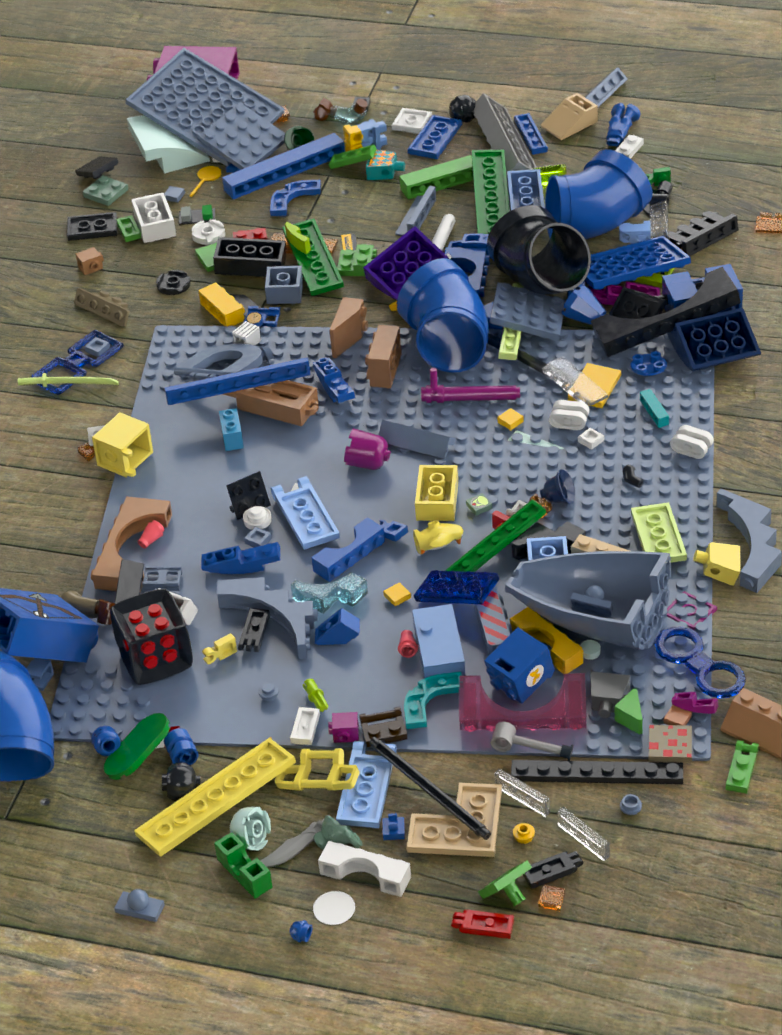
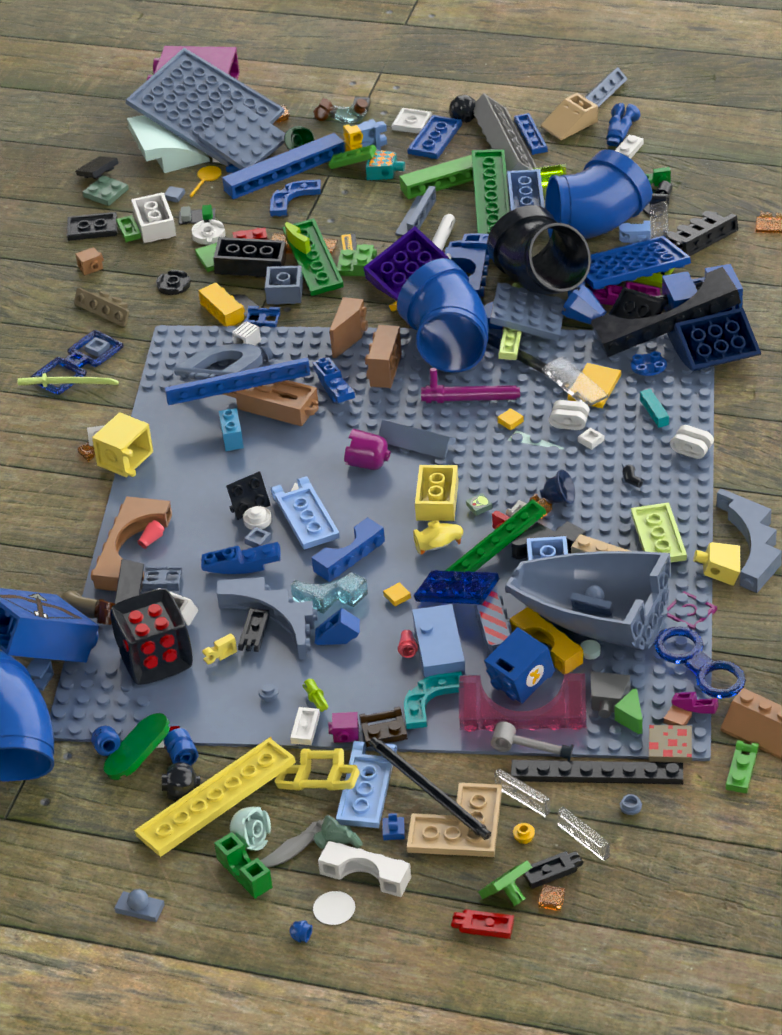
(255, 318): tile -> none
(394, 530): blue plate -> none

